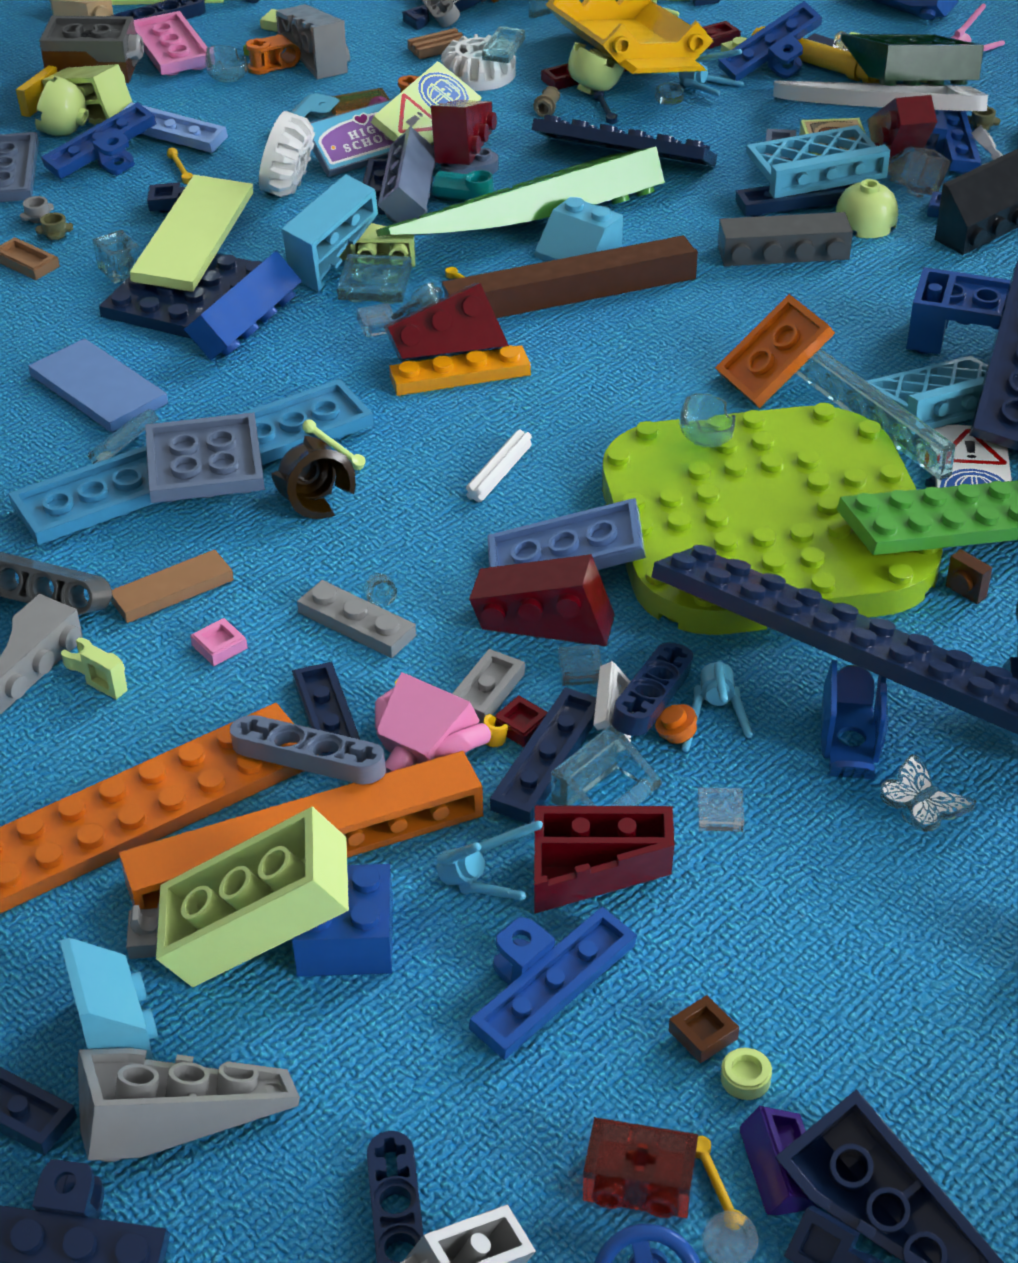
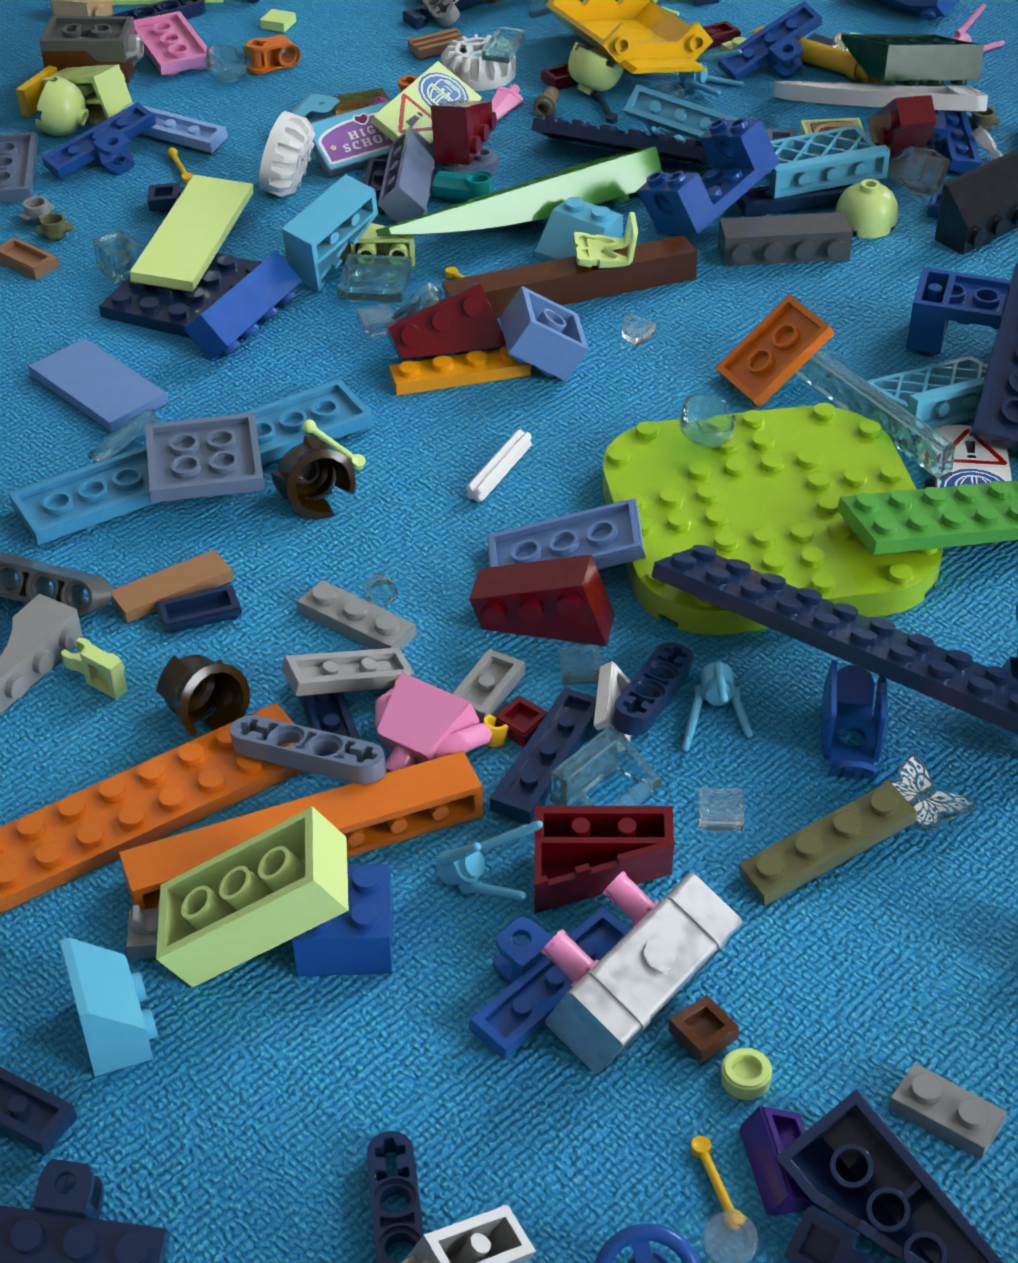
(152, 1105): light grey wedge -> none
(198, 609): none -> dark blue tile
(198, 685): none -> dark brown helmet
(218, 642): bright pink tile -> none
(318, 38): light grey wedge -> none
(345, 671): none -> light grey plate
(506, 100): none -> bright pink bar
(543, 334): none -> medium blue brick
(598, 249): none -> yellowish green piece
(637, 329): none -> clear tile
(640, 1168): clear red brick -> none
(642, 972): none -> flat silver piece
(670, 114): none -> medium azure fence
(677, 723): orange plate -> none
(739, 159): none -> blue plate
(827, 843): none -> olive plate
(947, 1110): none -> light grey plate
(968, 576): reddish brown plate -> none

